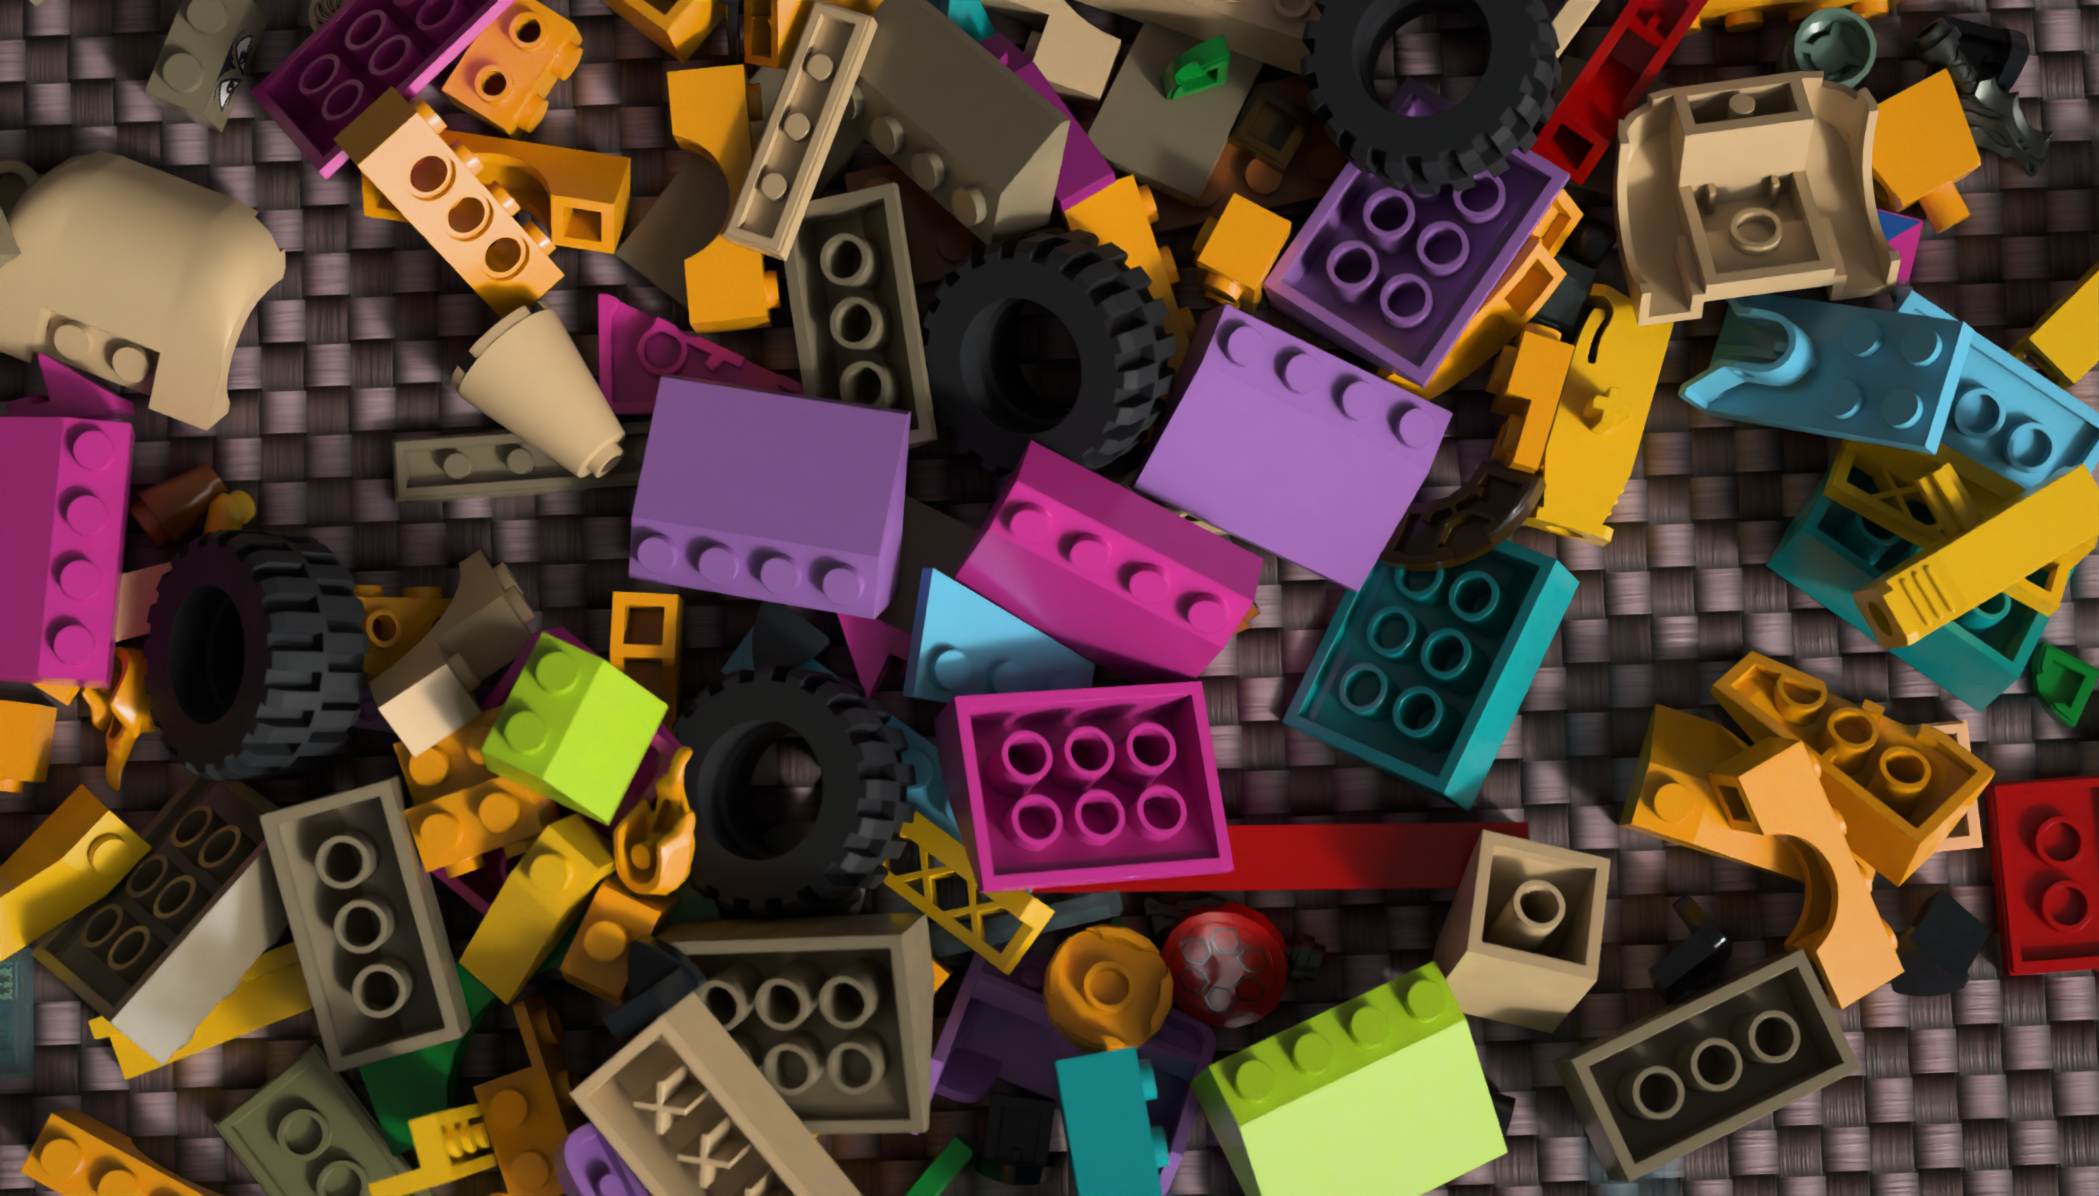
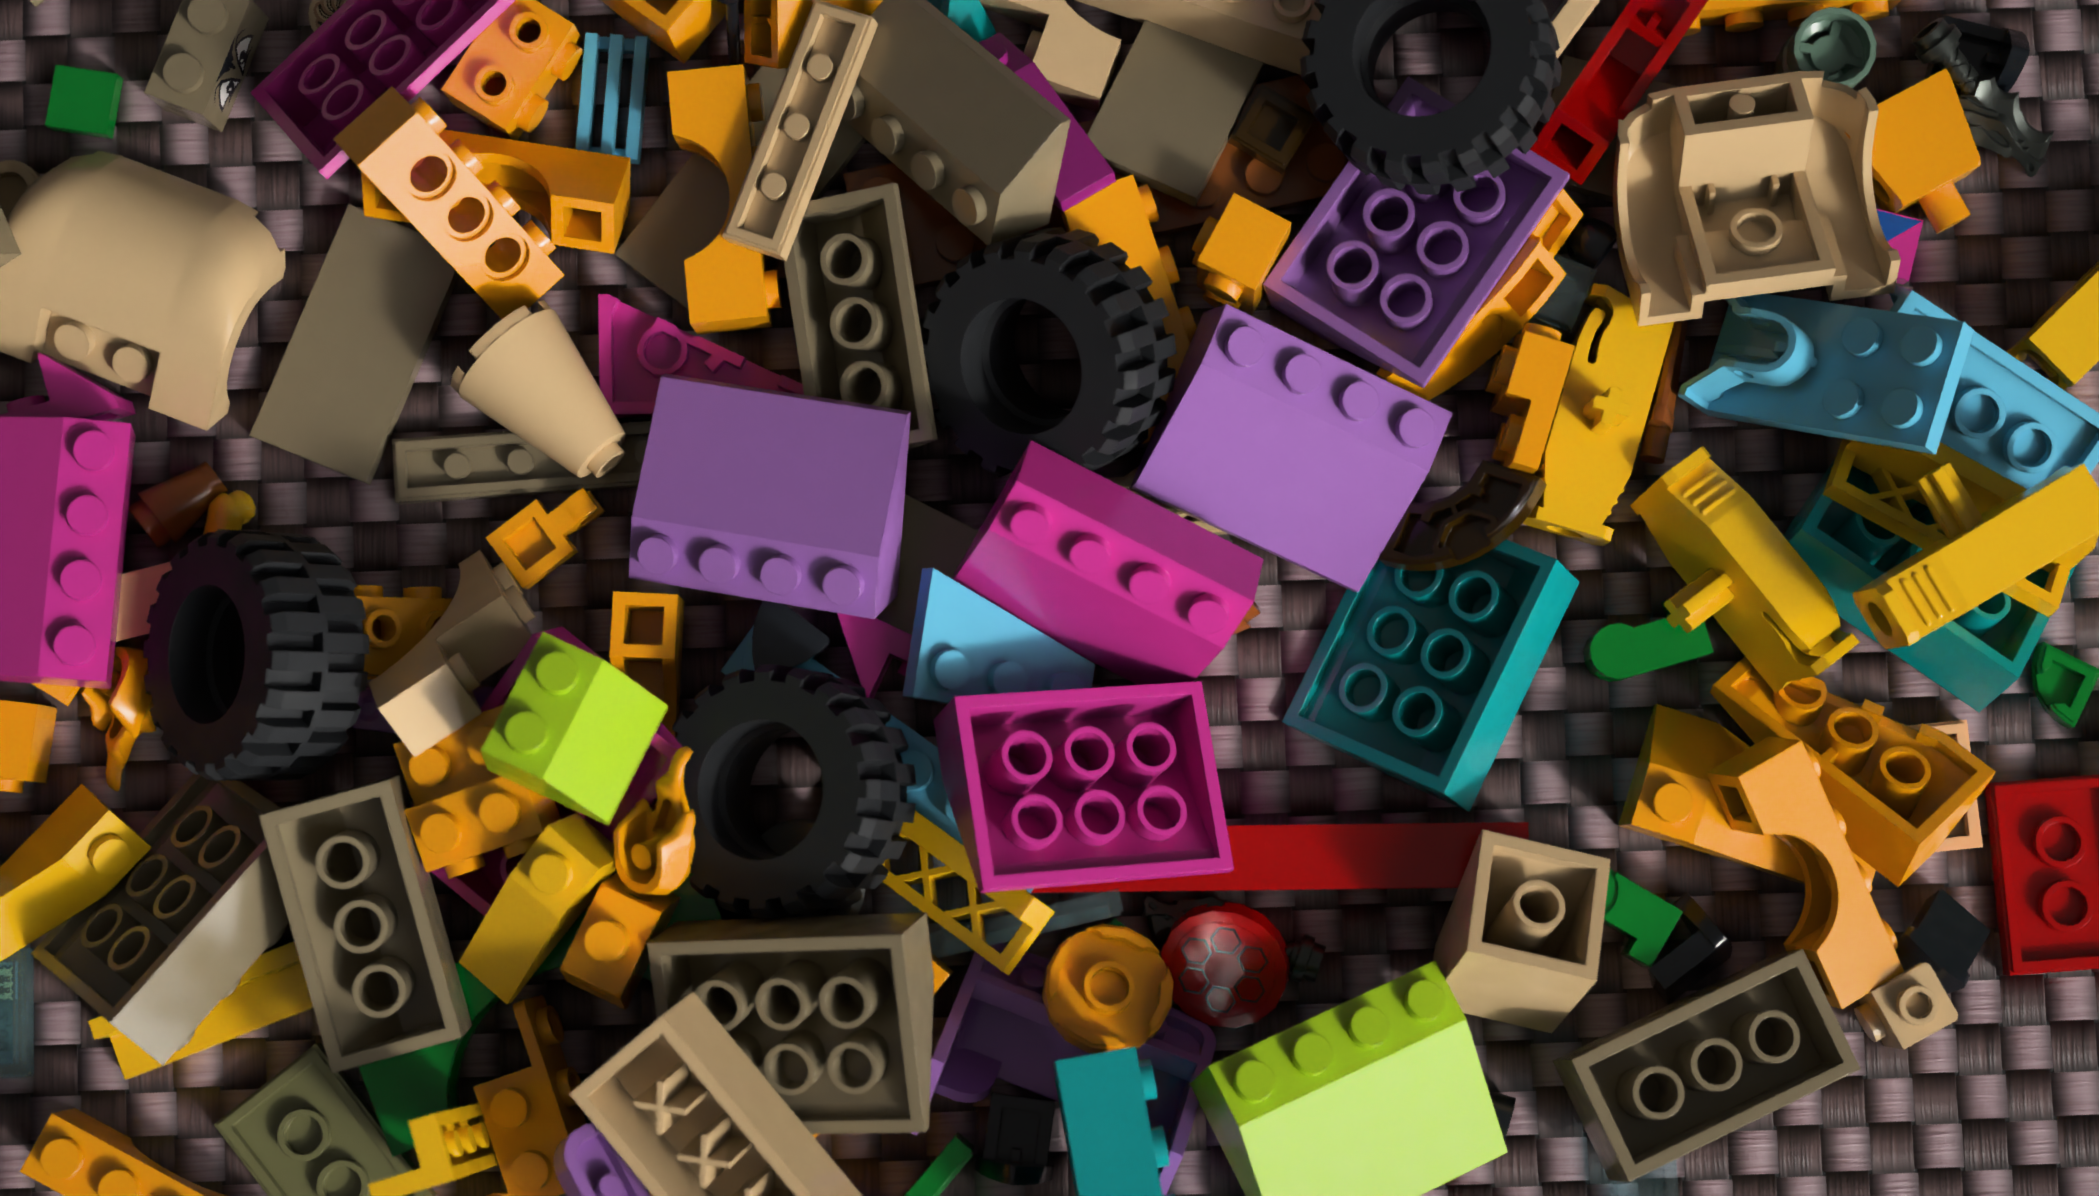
(84, 101): none -> green tile
(357, 346): none -> dark tan tile
(538, 540): none -> light orange plate
(616, 46): none -> medium azure tile
(657, 981): black tile -> none
(1197, 69): green tile -> none
(1630, 651): none -> green leg
(1639, 917): none -> green leg
(1661, 412): none -> dark orange bar
(1741, 573): none -> yellow piece
(1906, 1008): none -> tan bracket

